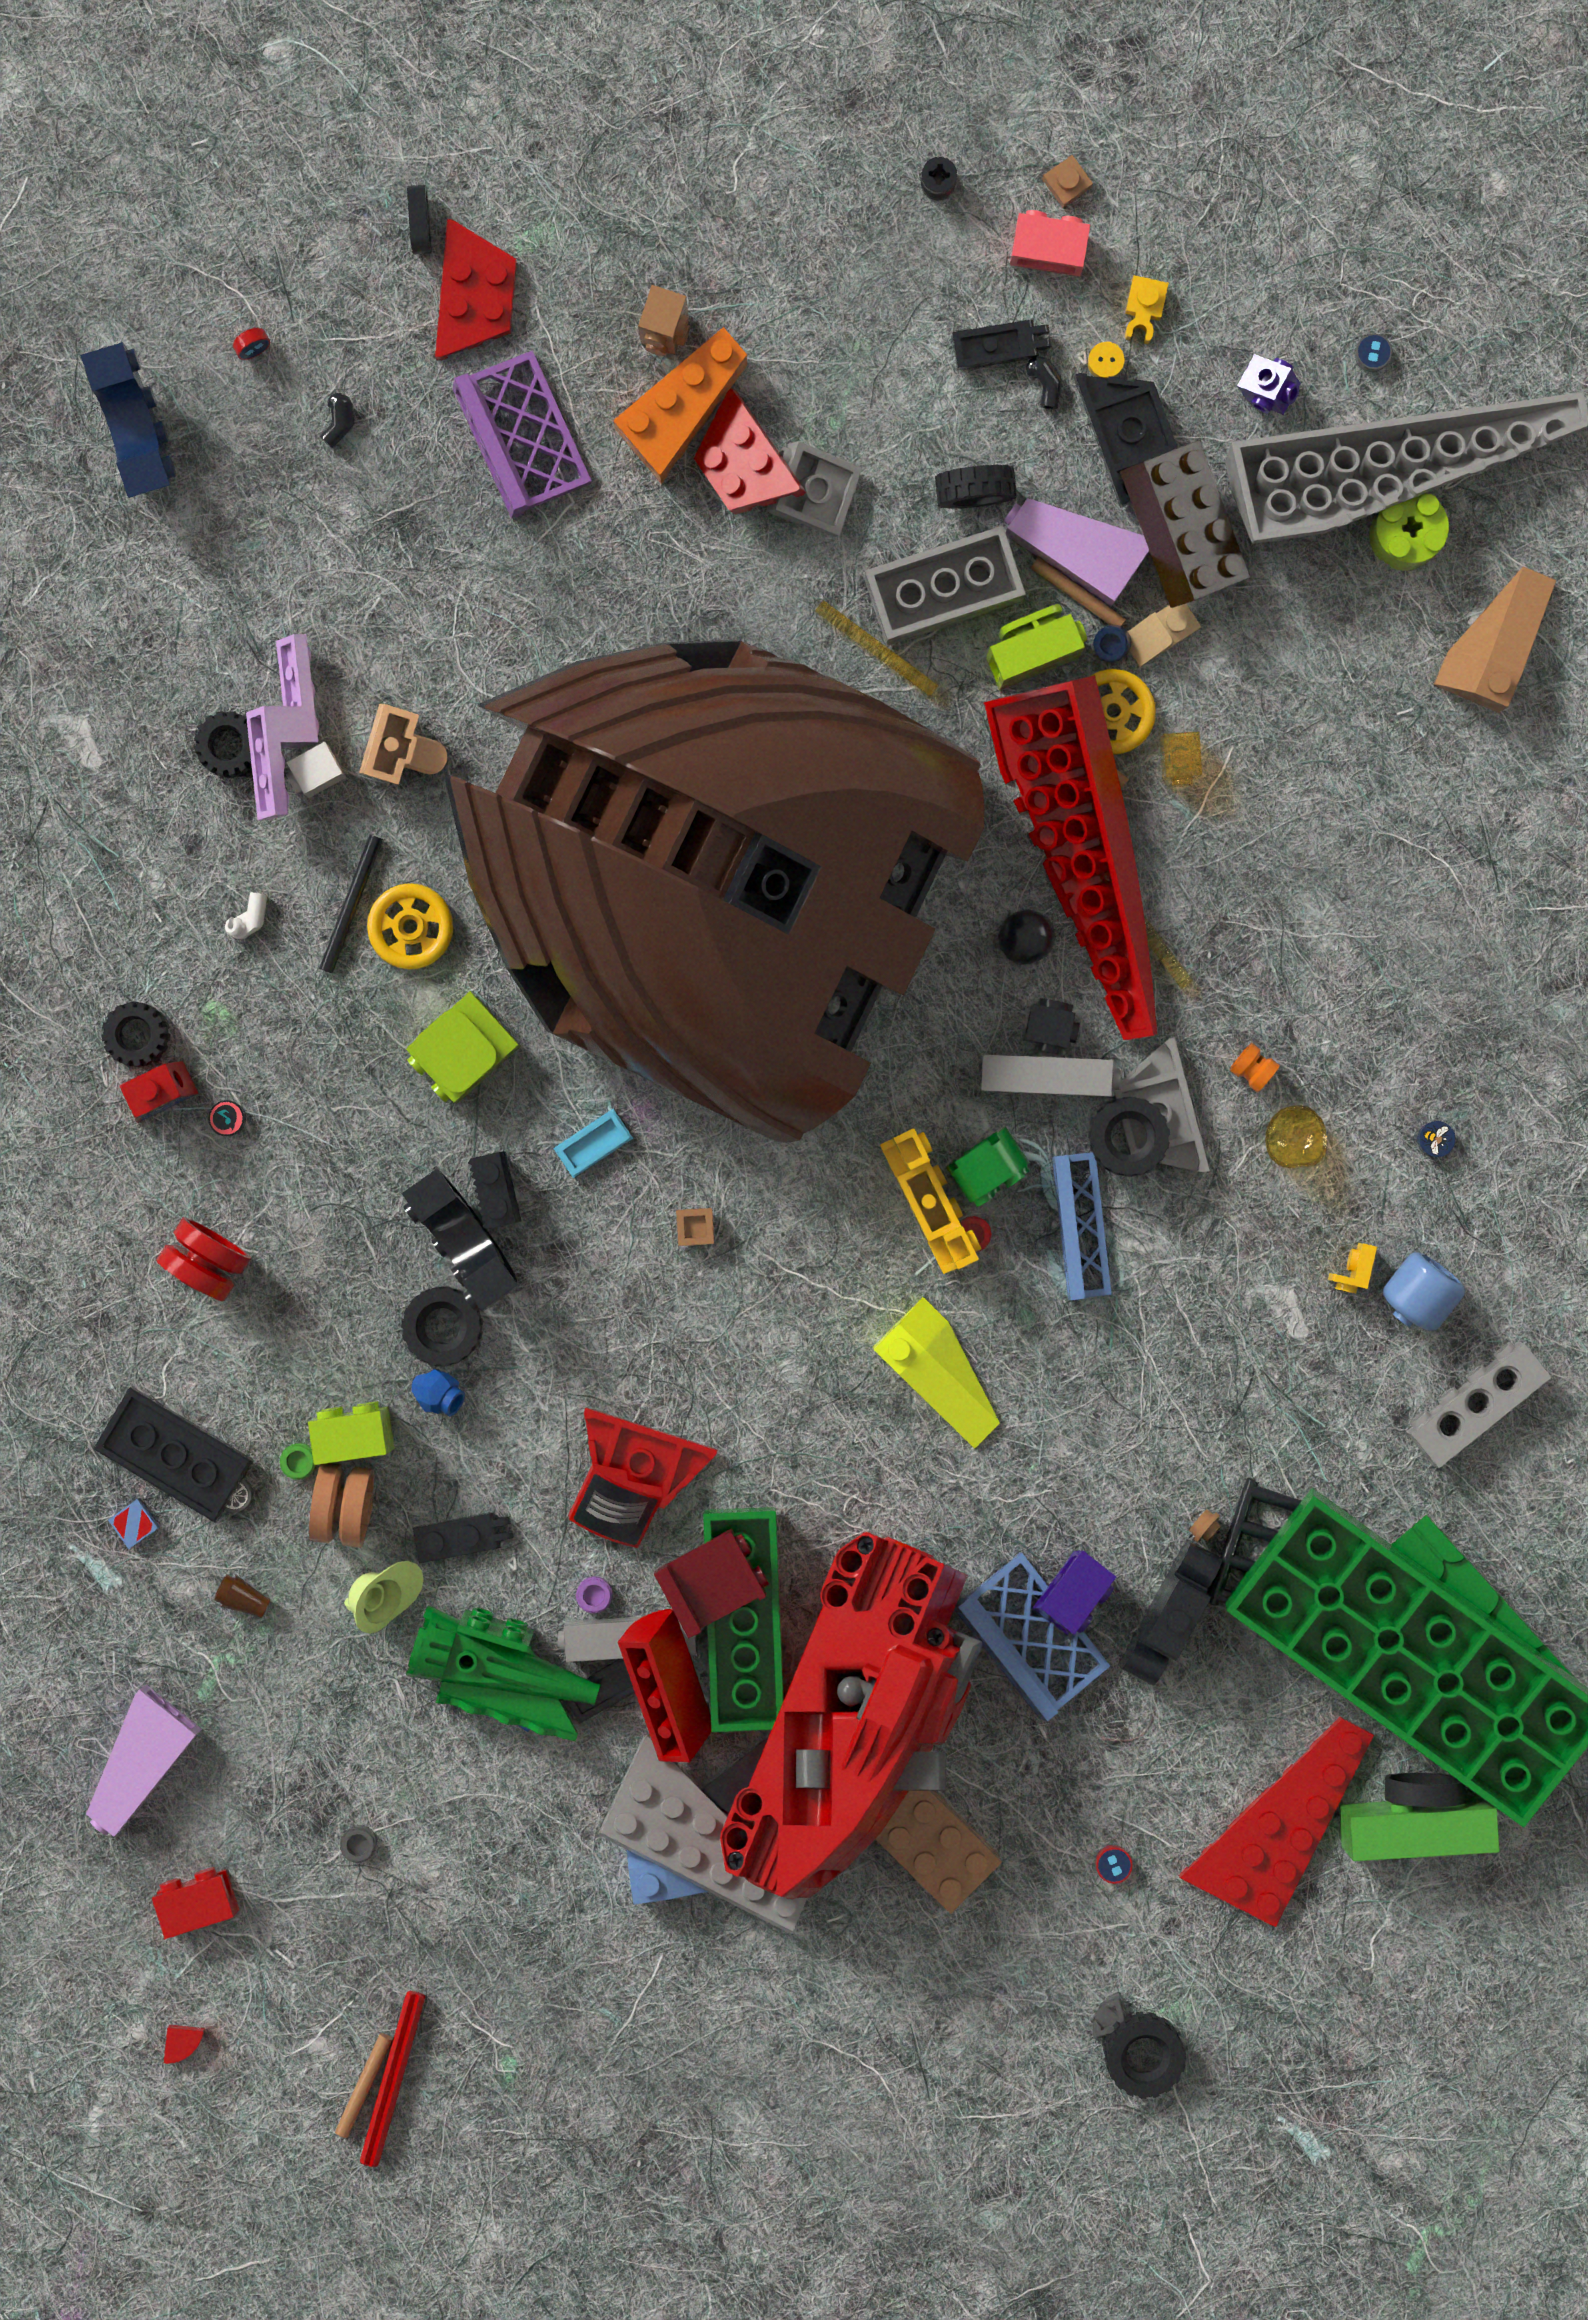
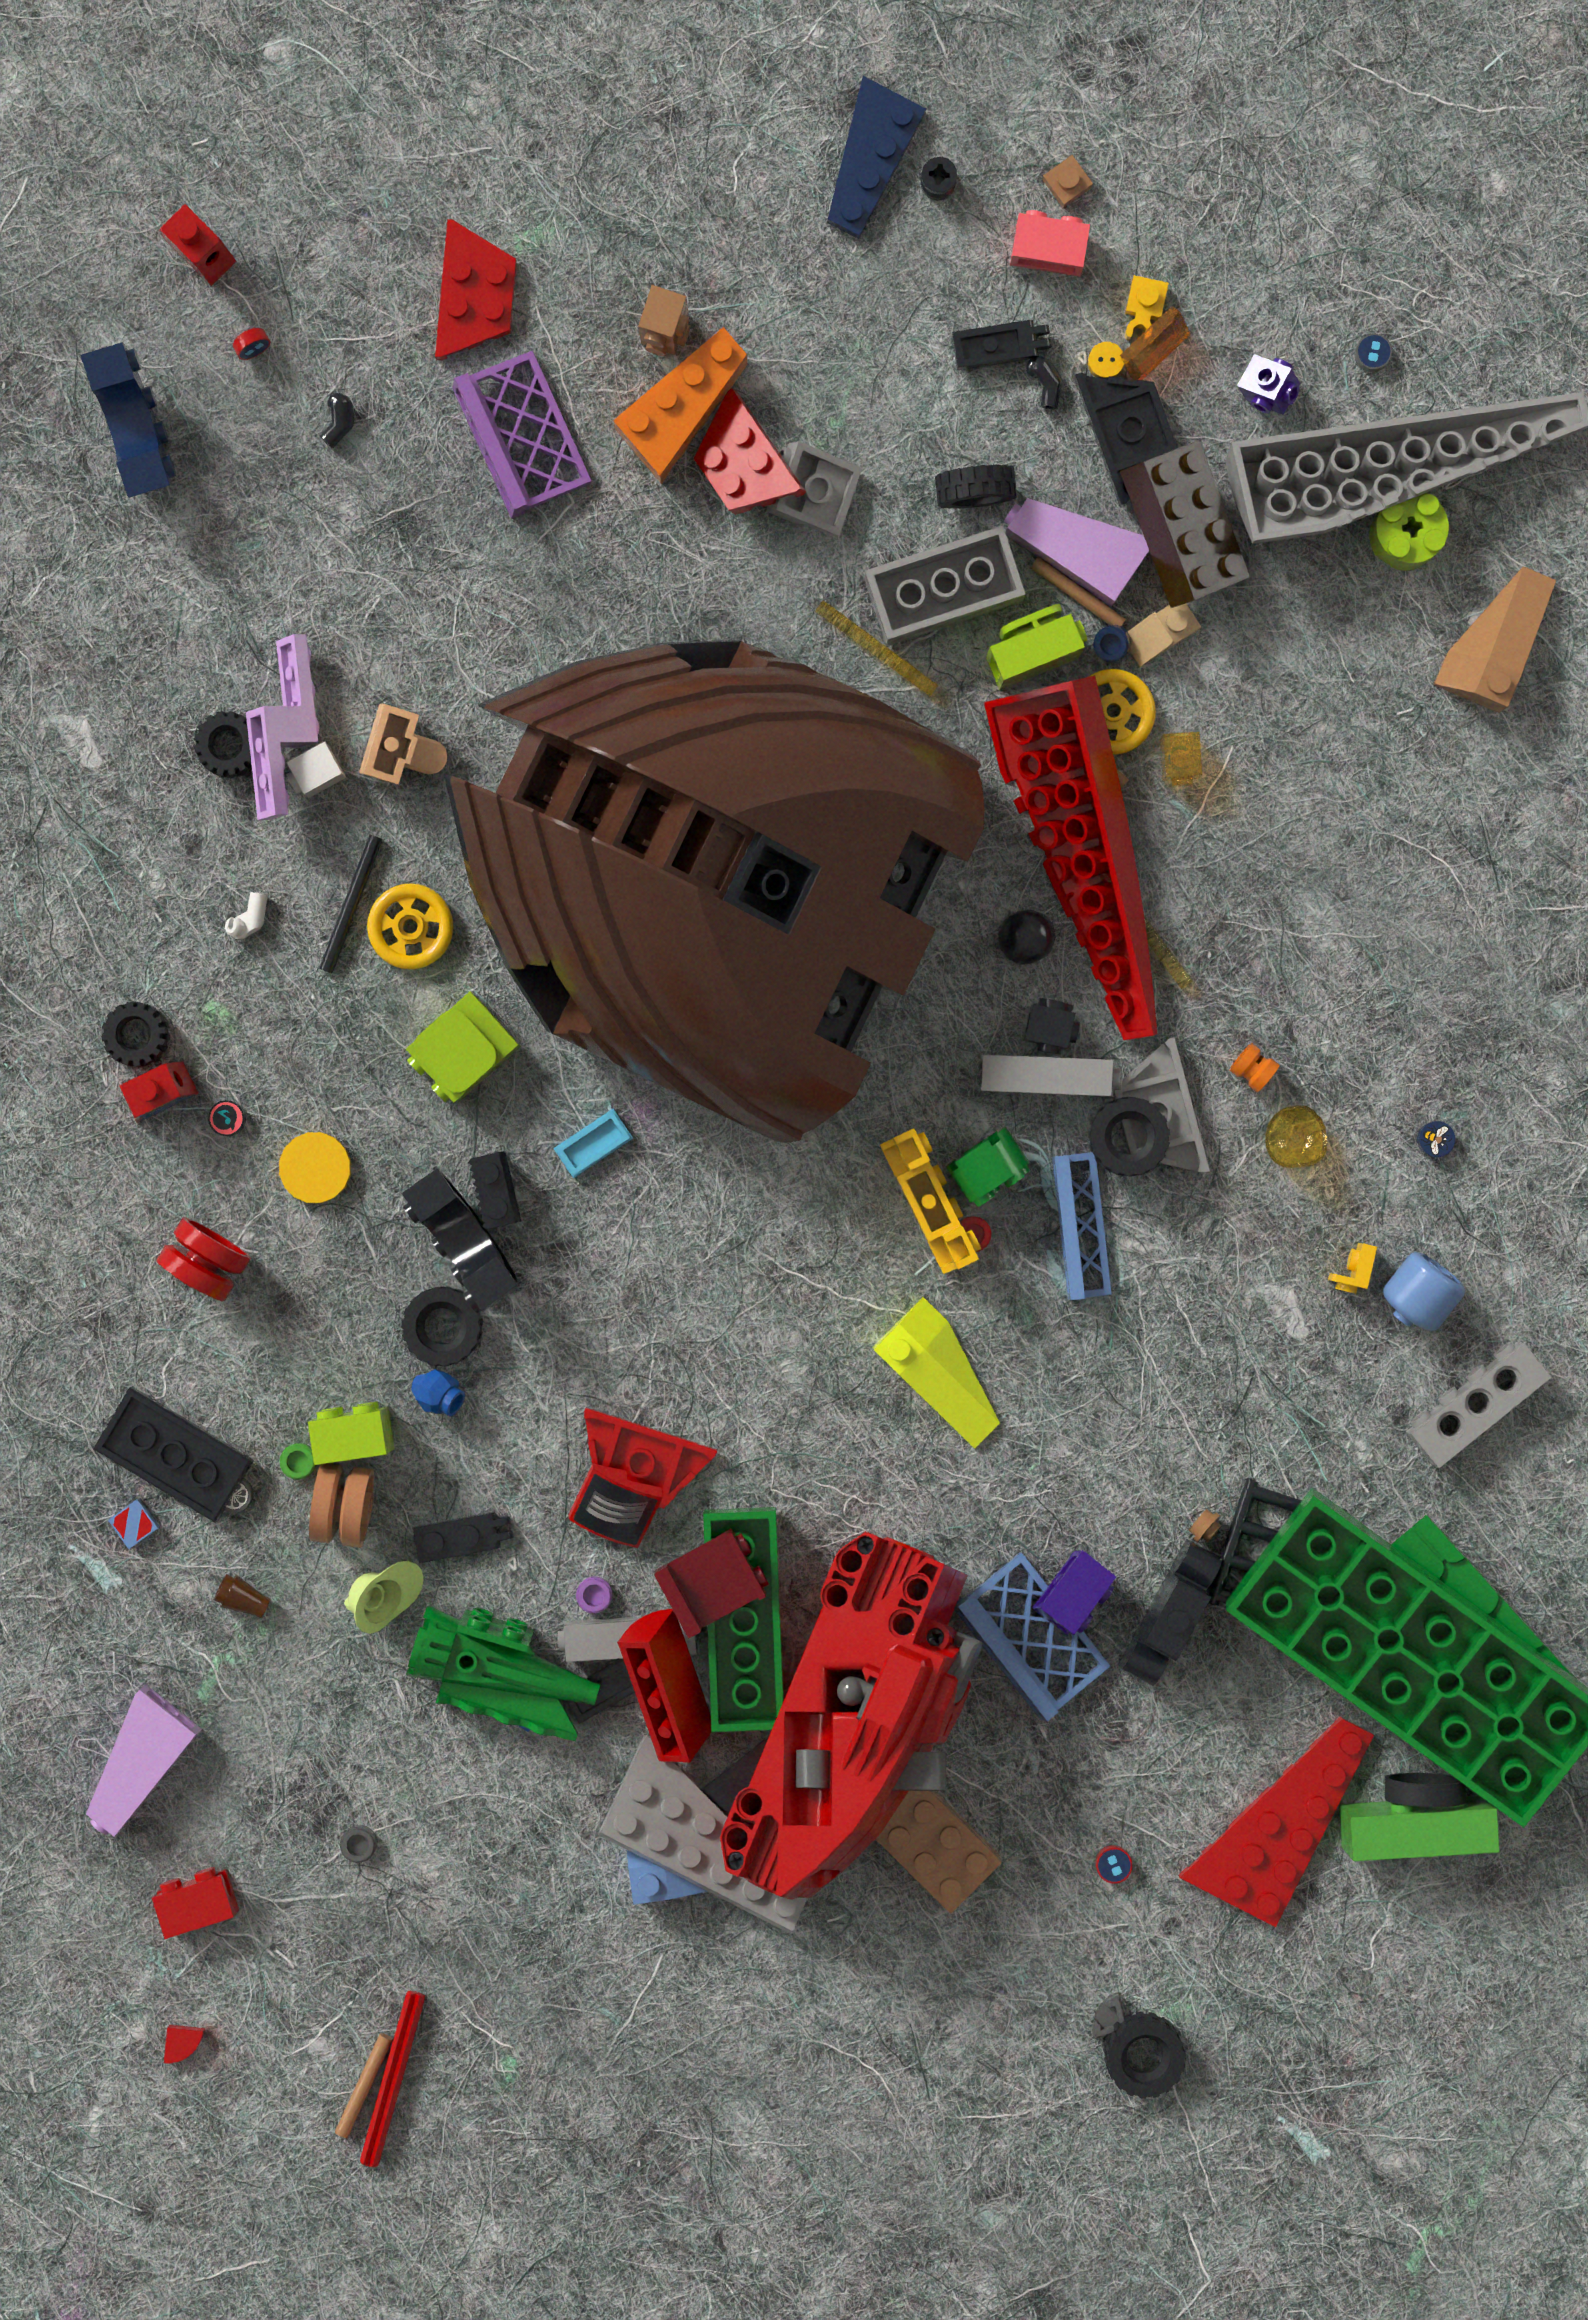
(195, 243): none -> red torso
(315, 1167): none -> yellow tile
(419, 219): black beam -> none
(695, 1226): medium nougat plate -> none
(874, 147): none -> dark blue wing
(1155, 344): none -> clear orange tile

